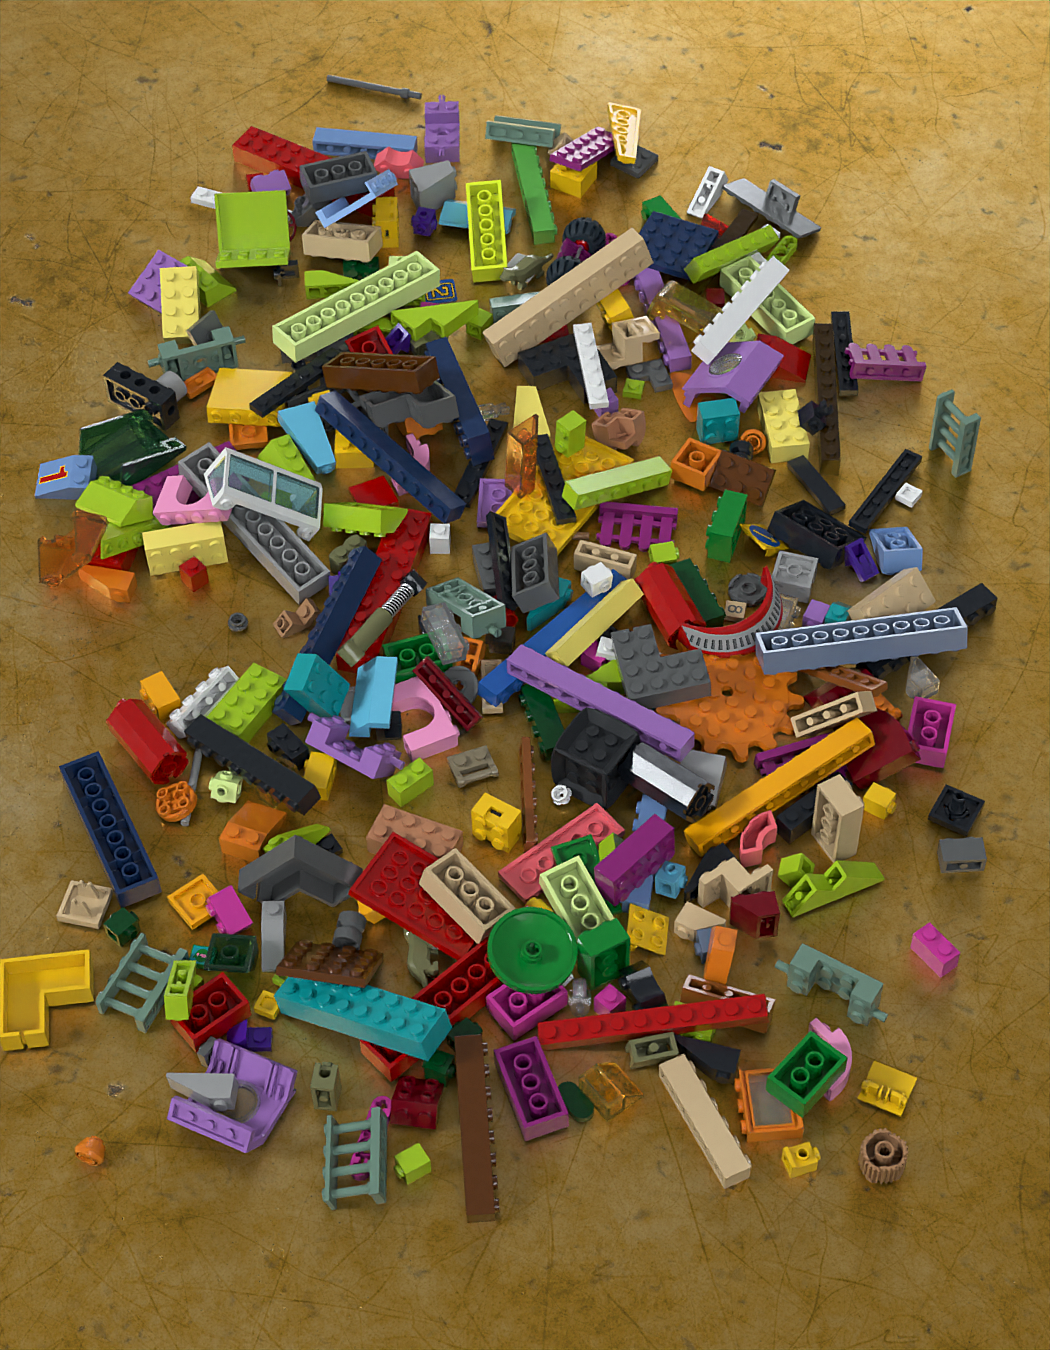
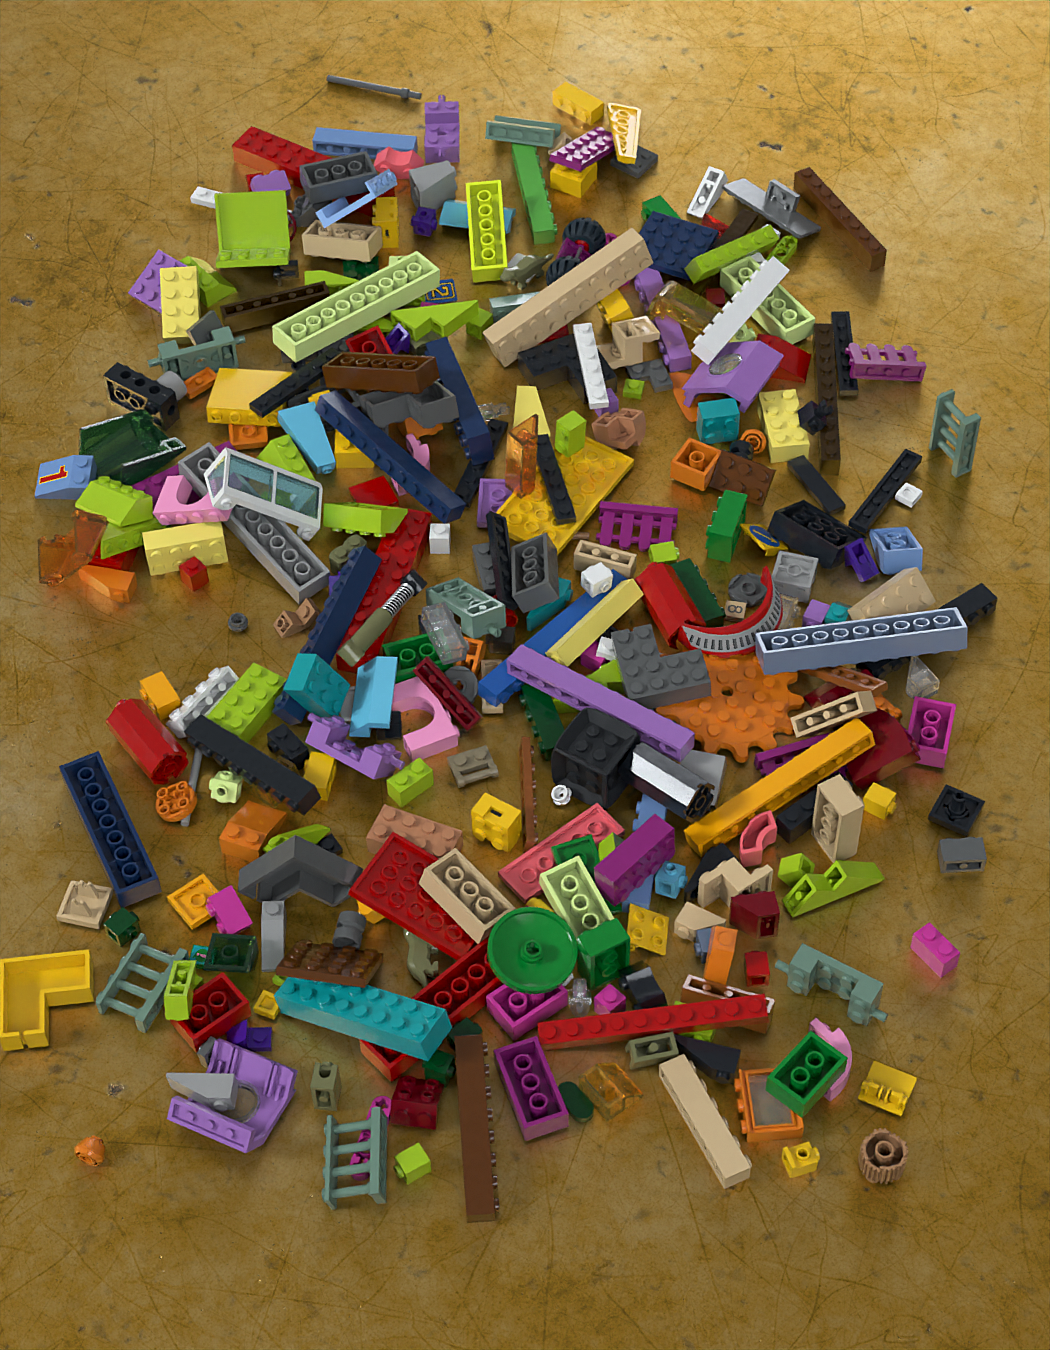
(272, 307): none -> dark brown brick
(578, 103): none -> yellow brick
(616, 483): lime brick -> none
(756, 969): none -> red brick
(840, 219): none -> reddish brown brick

